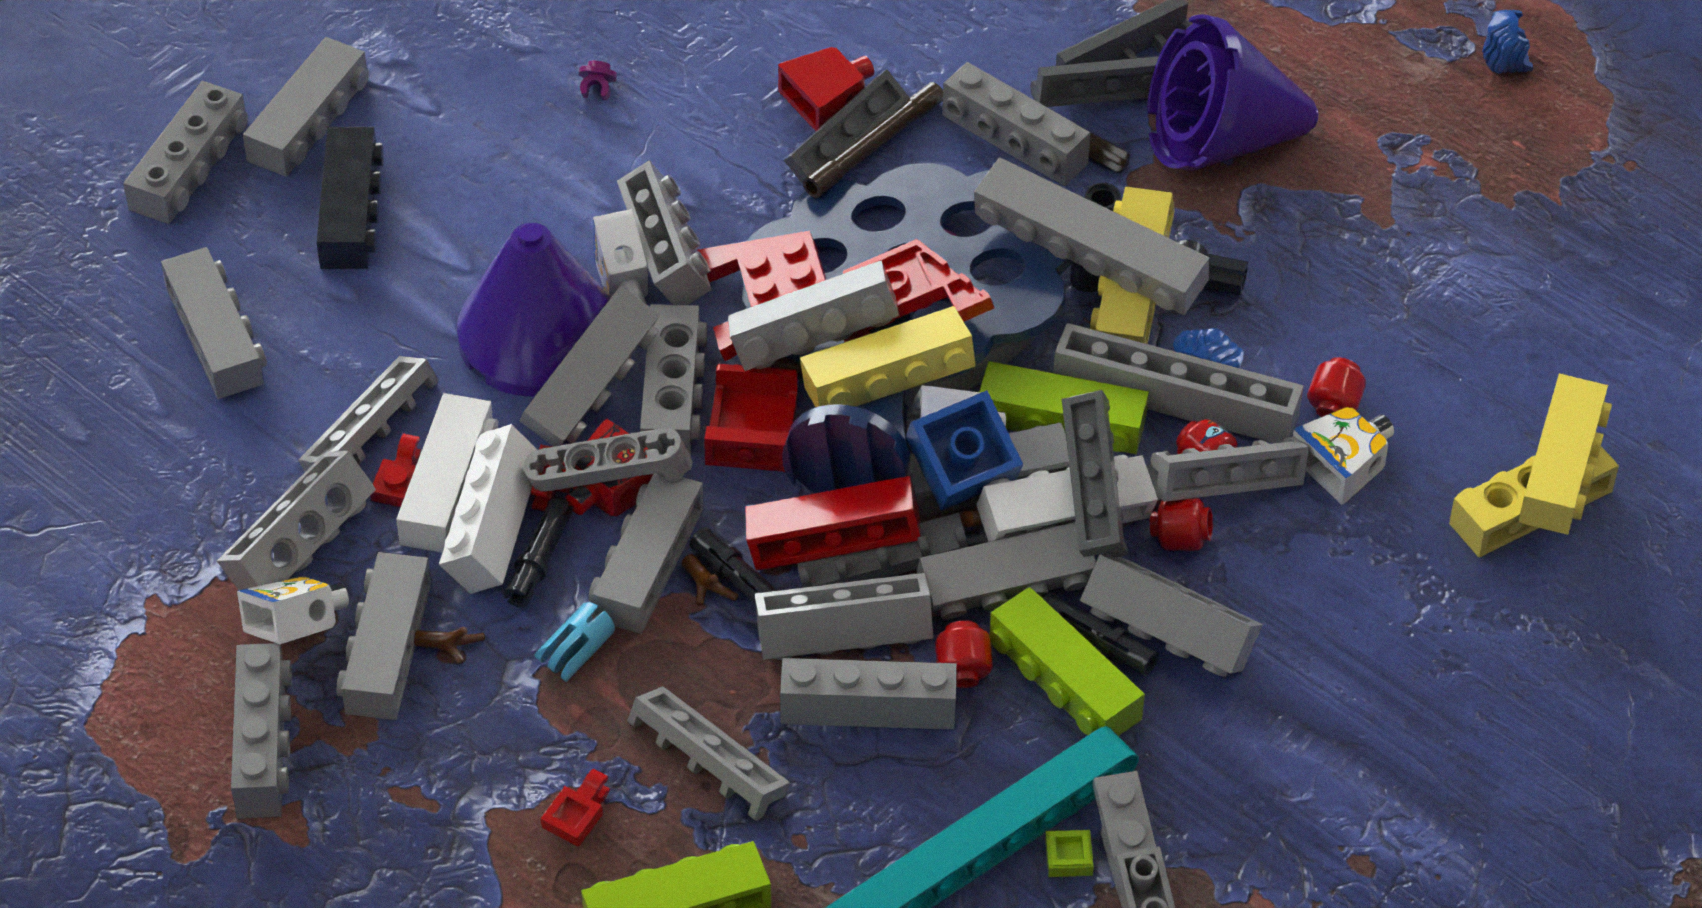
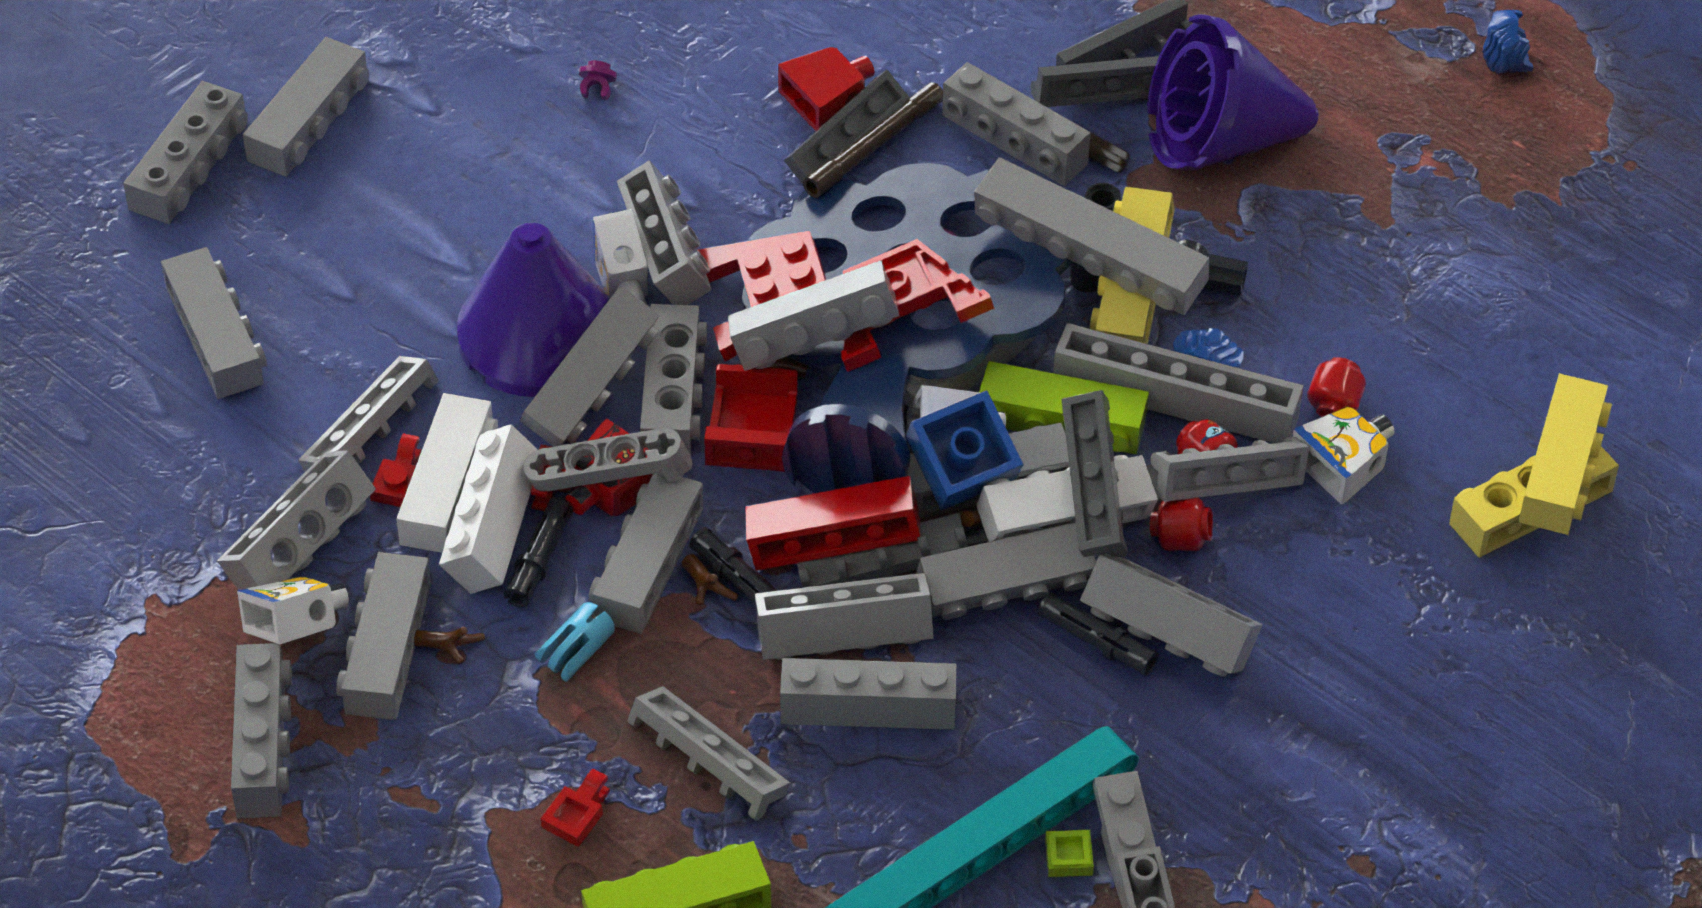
(348, 198): black brick -> none
(889, 360): light yellow brick -> none
(968, 649): red head -> none
(1065, 664): lime brick -> none

